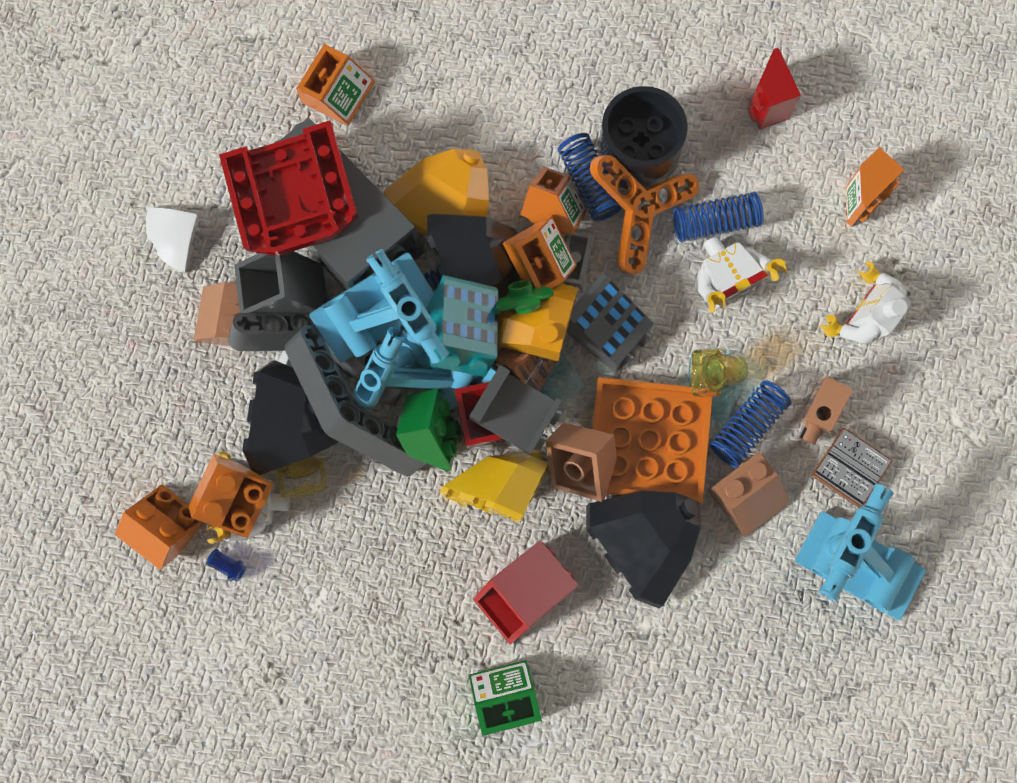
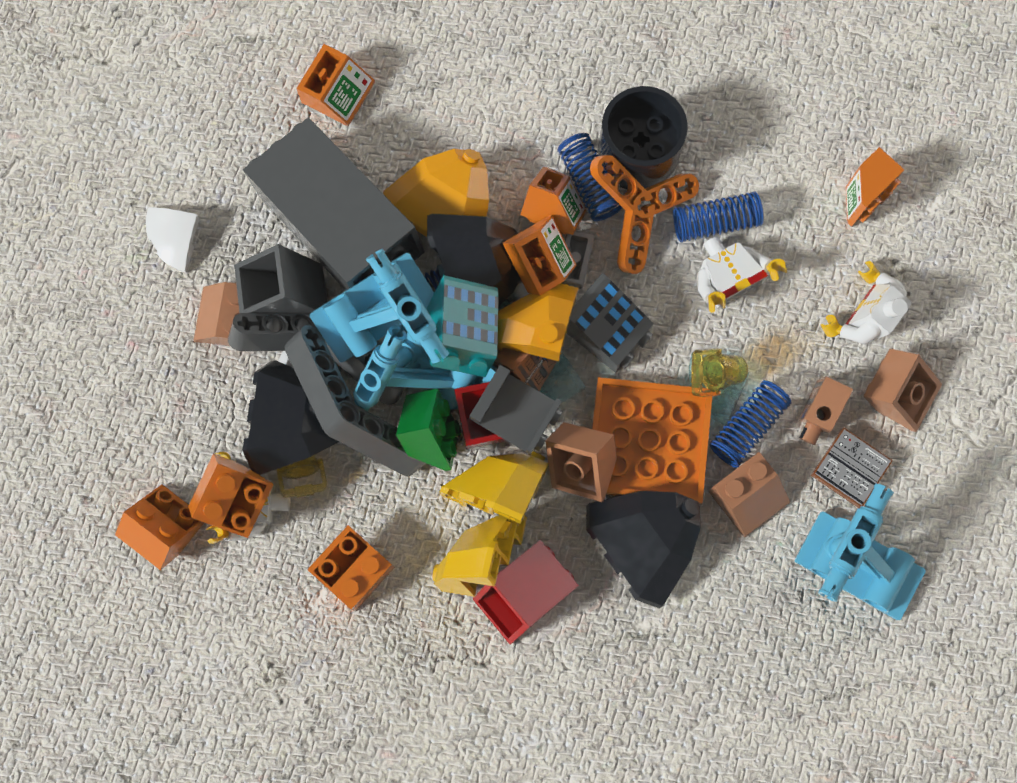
(231, 568): clear blue pin -> none
(290, 192): red wedge -> none
(351, 568): none -> orange slope
(478, 555): none -> yellow brick
(504, 698): green slope -> none
(523, 297): green plate -> none
(775, 94): red slope -> none
(903, 388): none -> nougat slope

